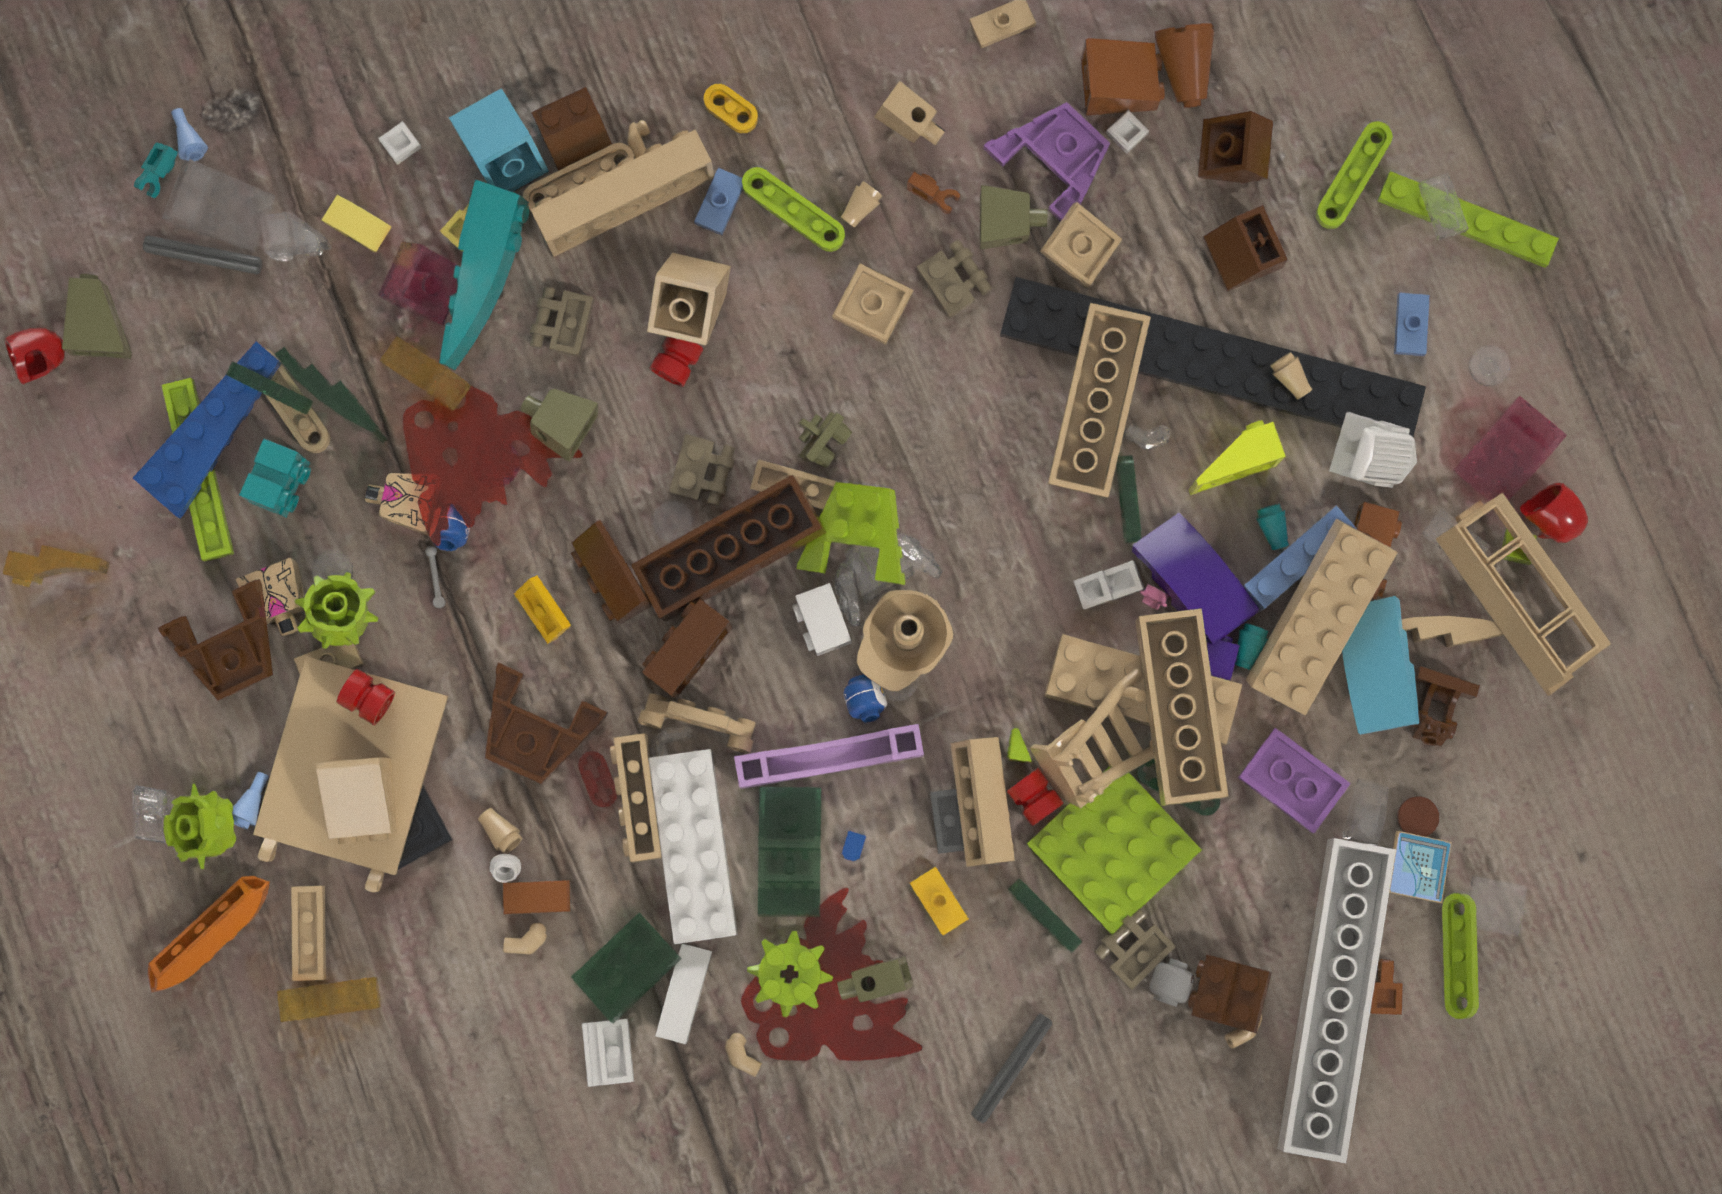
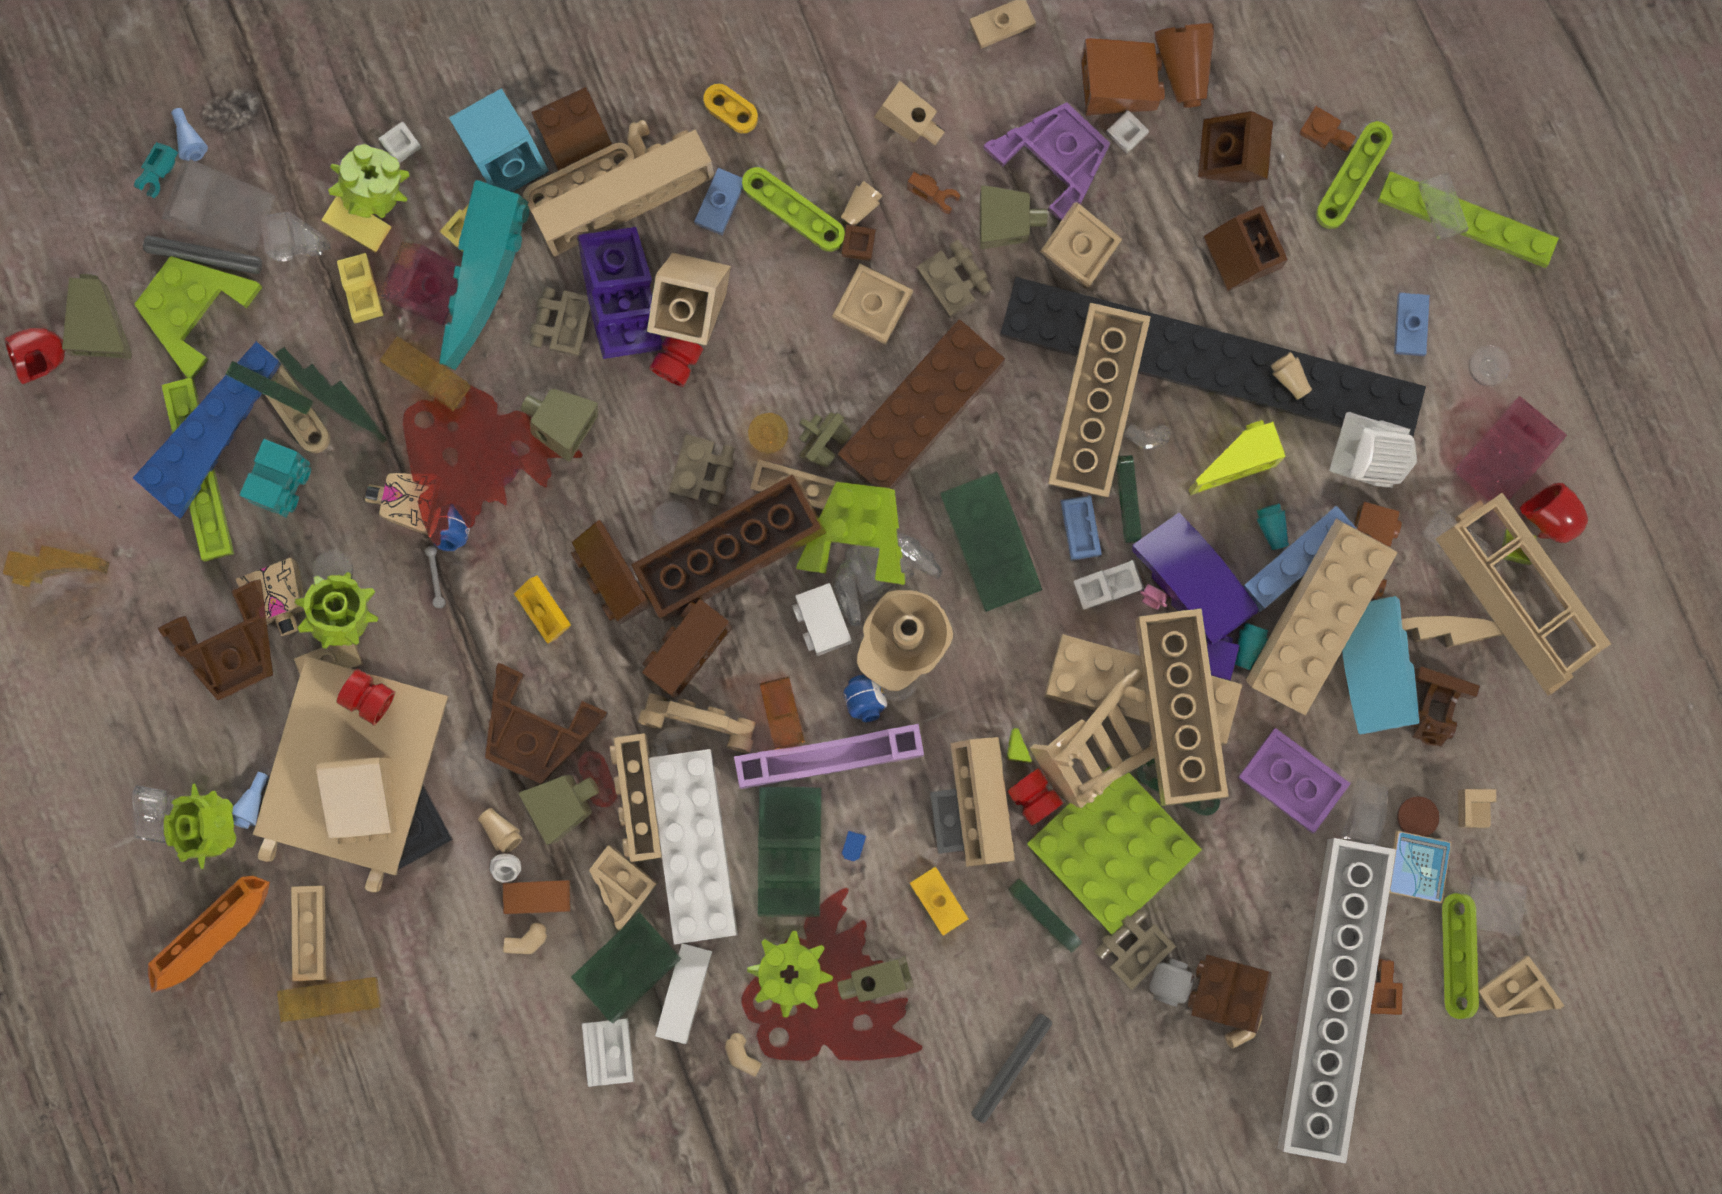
(180, 298): none -> lime wing
(360, 288): none -> light yellow slope
(369, 181): none -> lime brick
(559, 805): none -> olive torso
(618, 291): none -> dark purple slope
(621, 884): none -> tan wing
(768, 433): none -> clear yellow piece
(782, 712): none -> clear orange slope
(858, 242): none -> reddish brown plate
(921, 408): none -> reddish brown brick
(991, 541): none -> clear green slope
(1080, 528): none -> medium blue plate
(1323, 128): none -> dark orange plate
(1475, 807): none -> tan panel
(1519, 991): none -> tan wing

